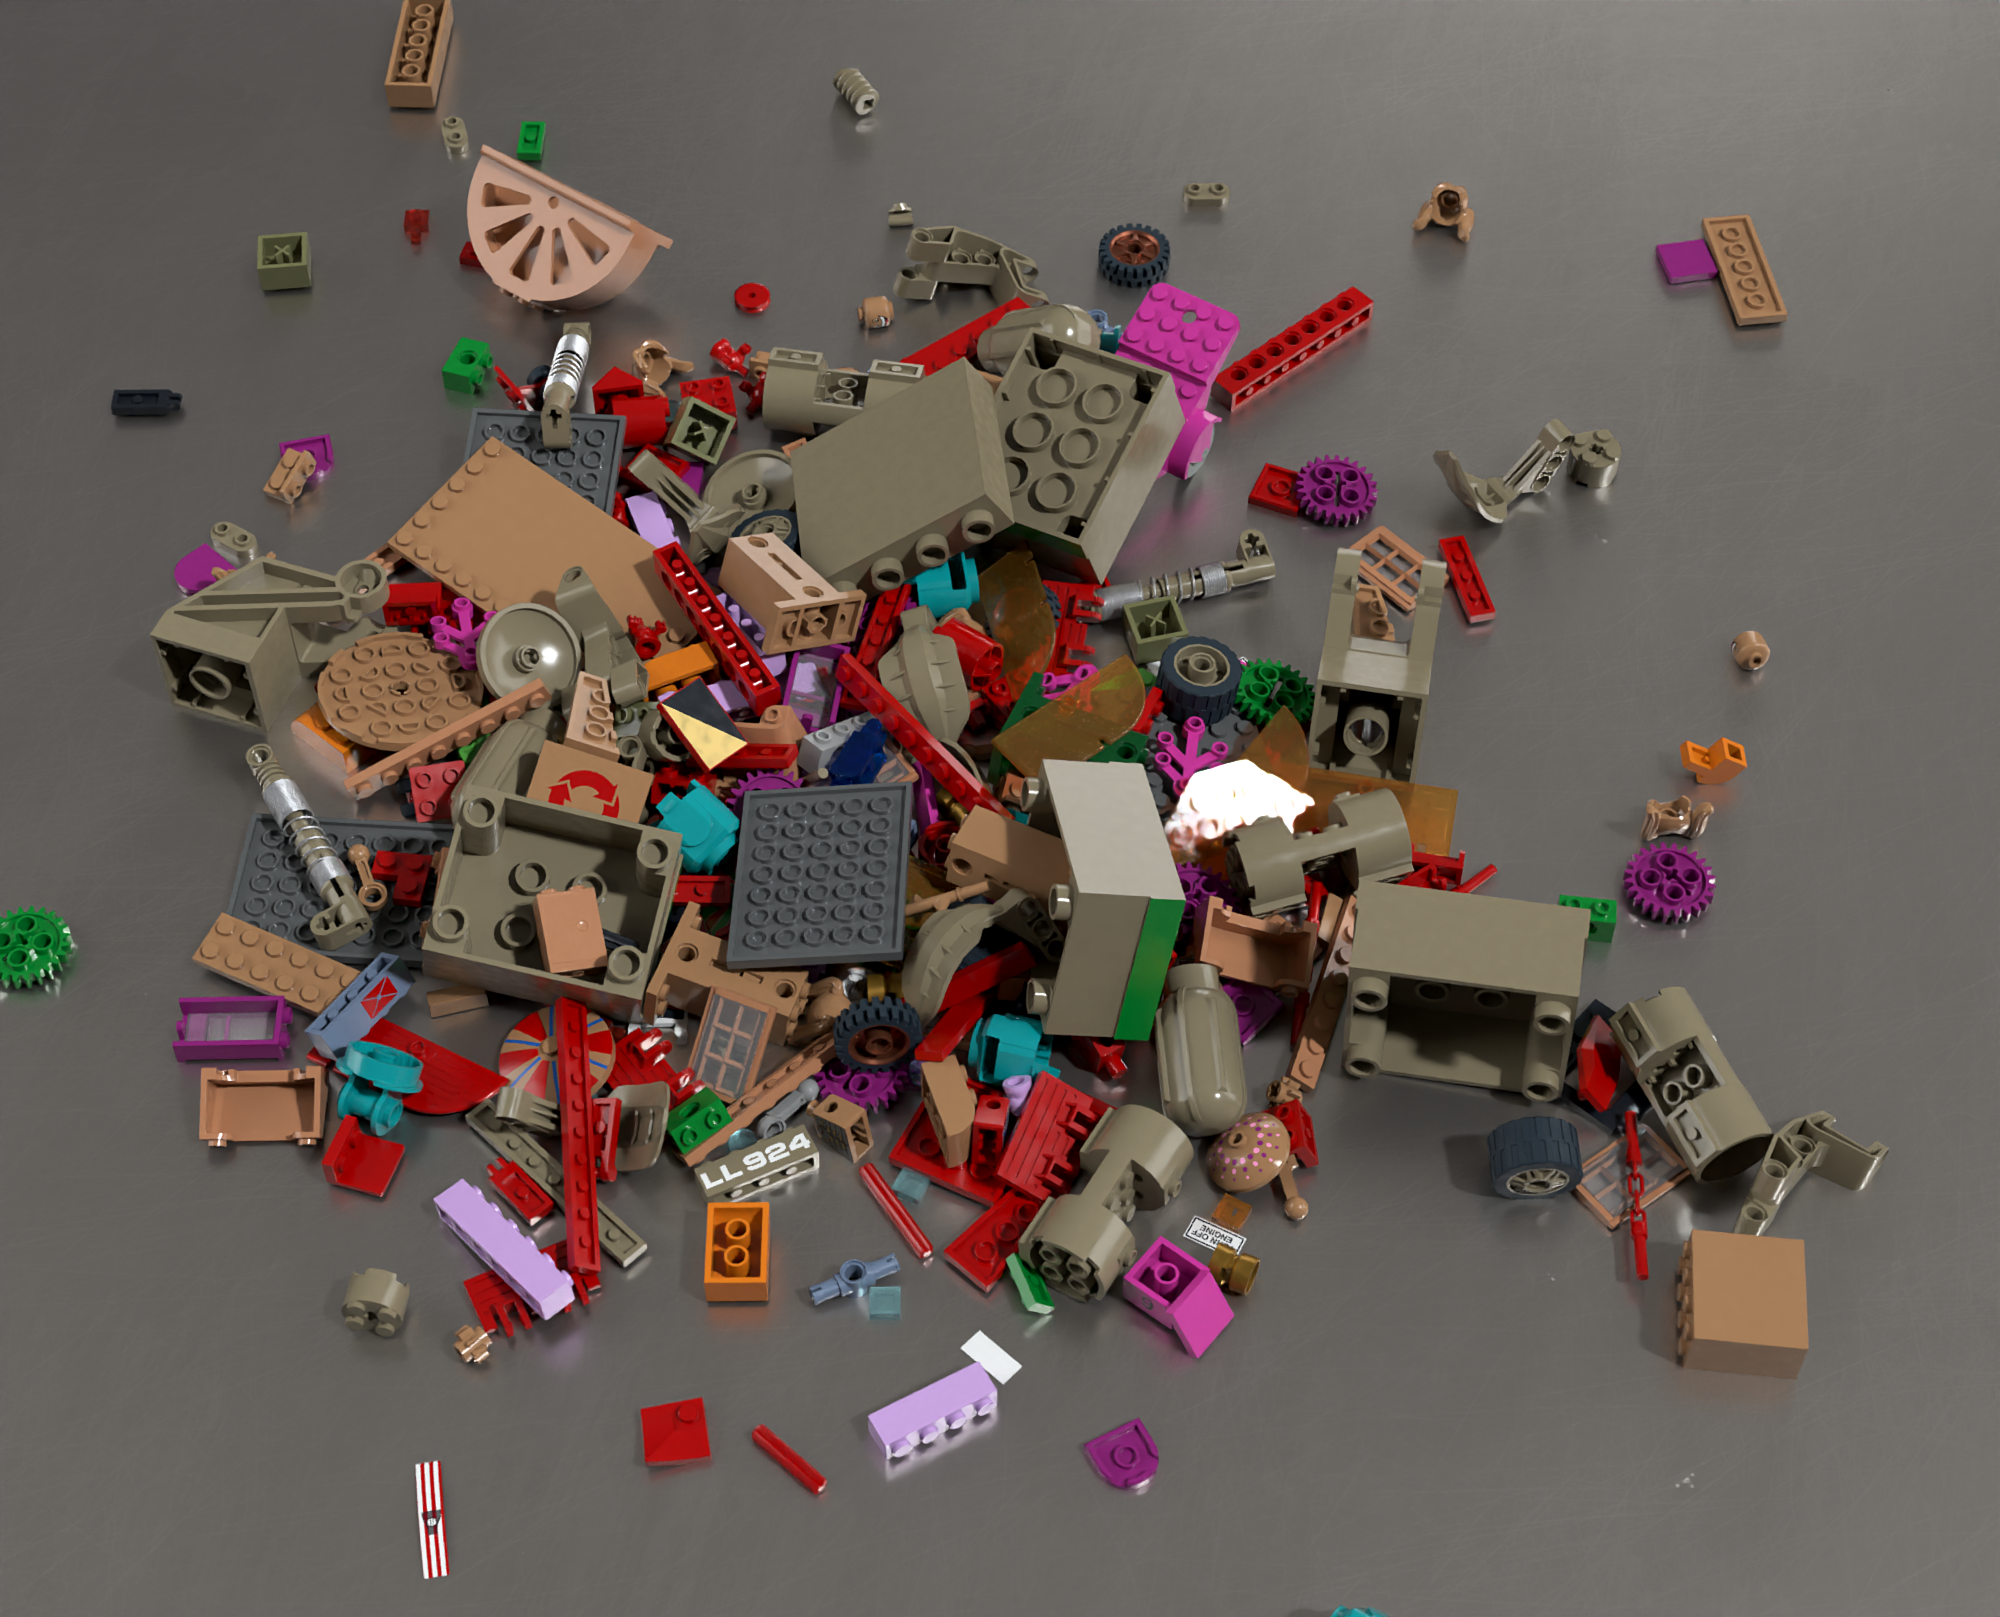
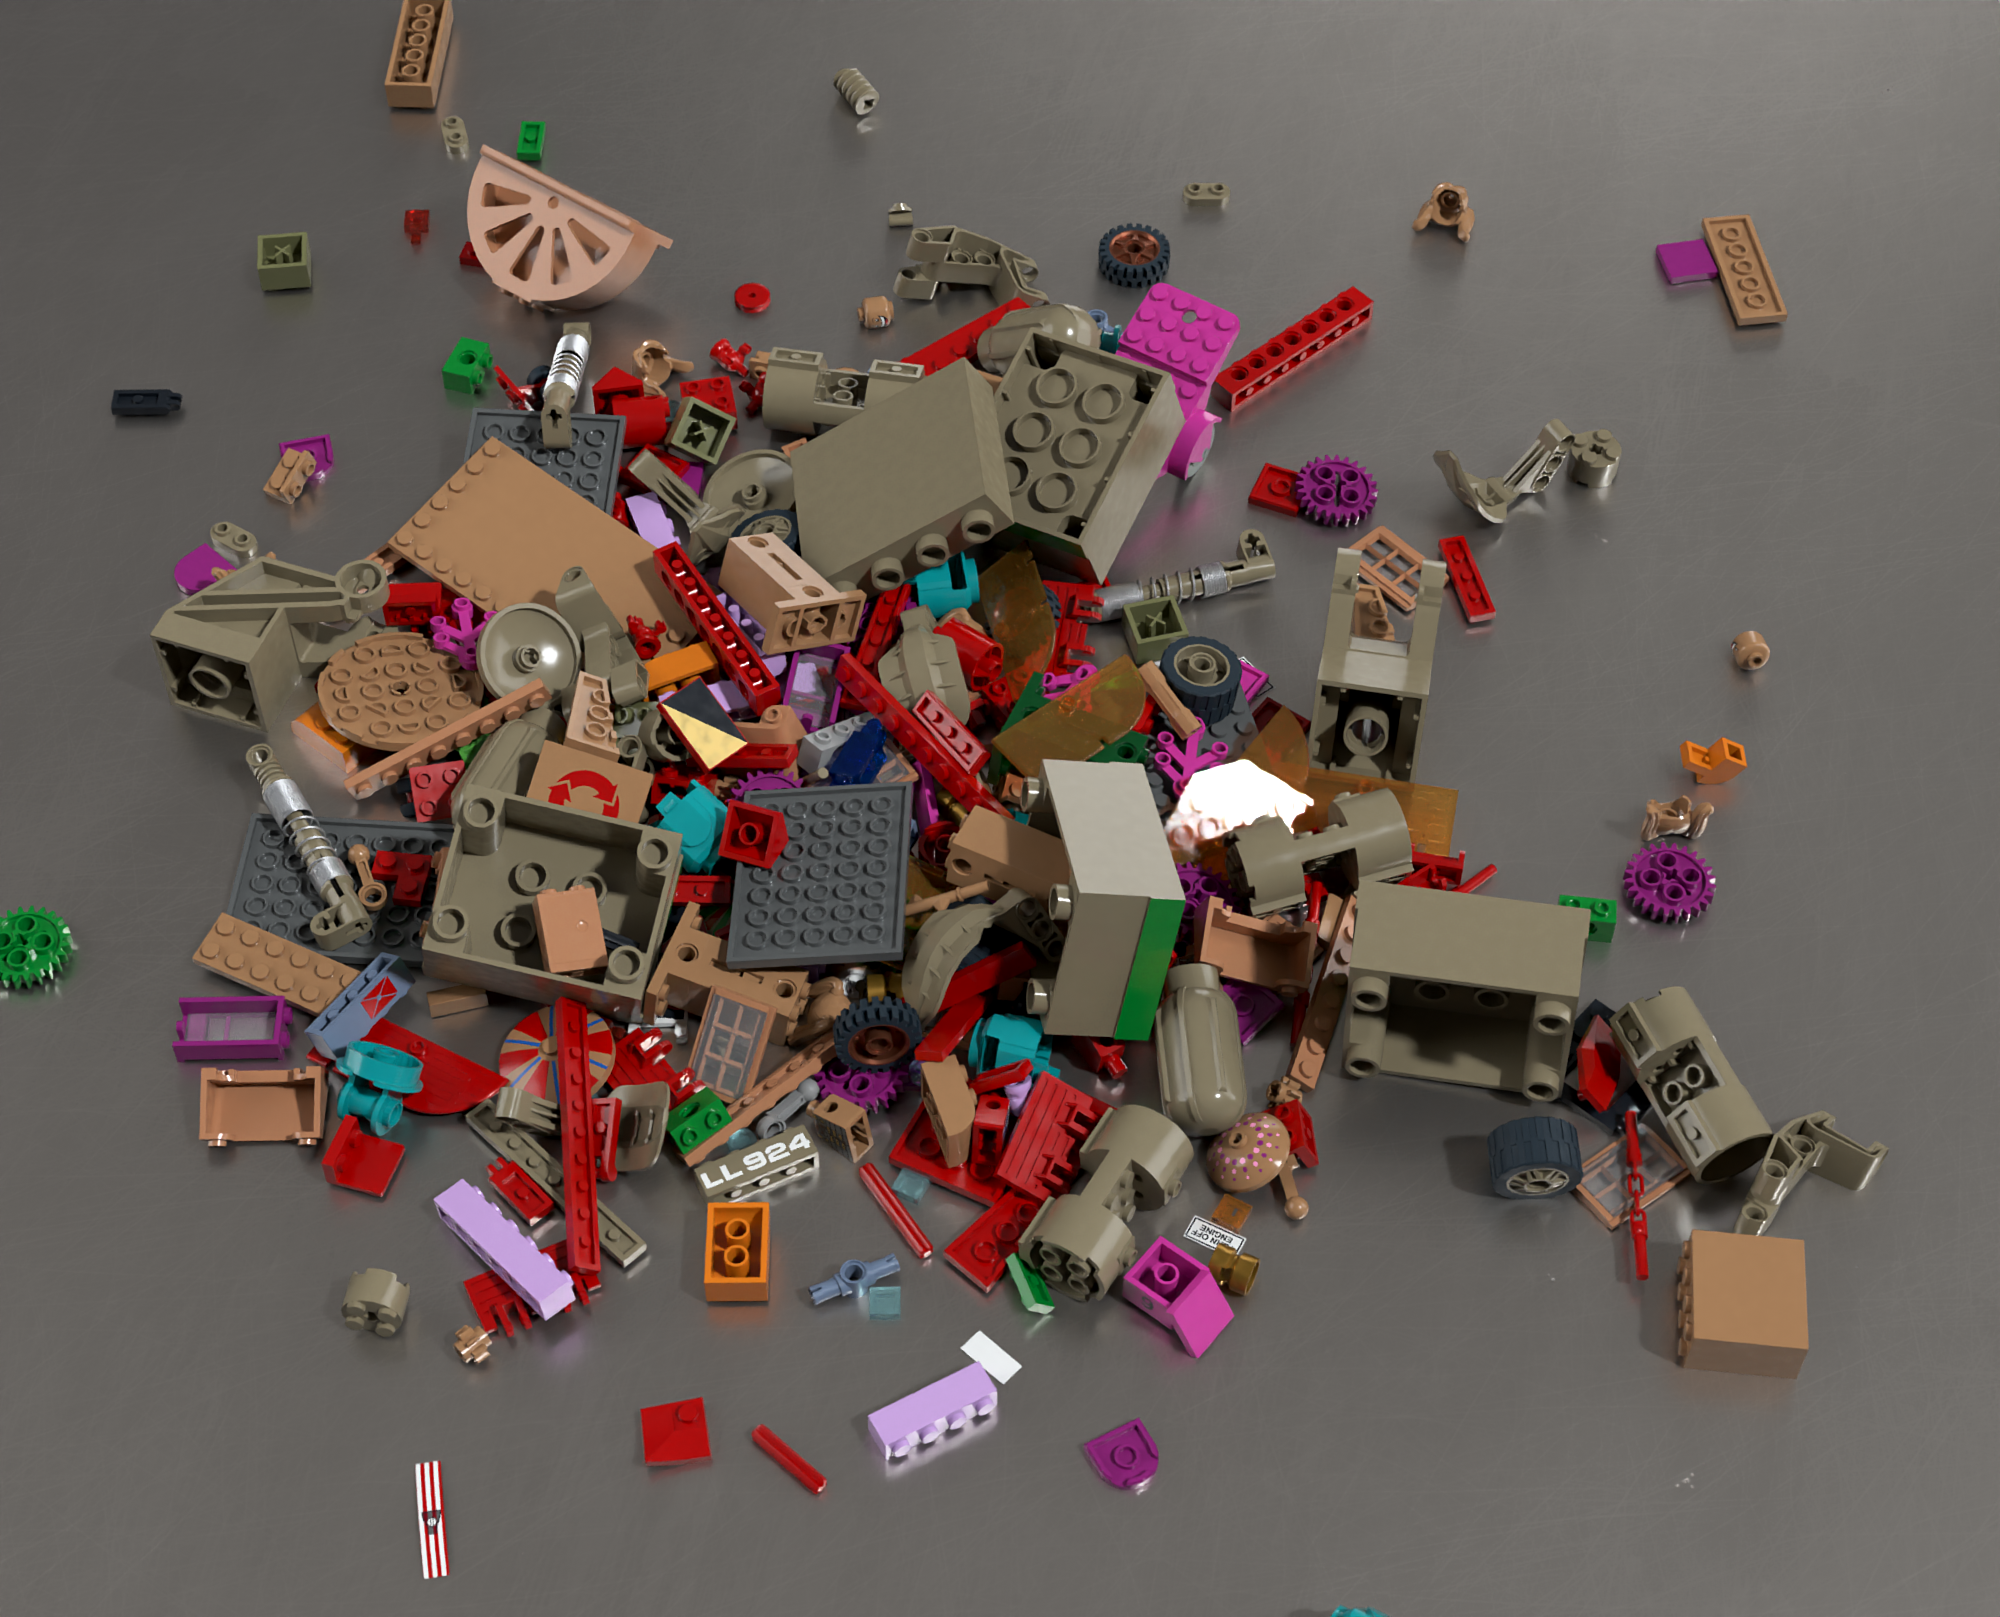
(753, 834): none -> red slope
(951, 732): none -> tile
(1001, 1076): none -> red tile
(1179, 716): none -> medium nougat axle
(1258, 684): green gear -> none

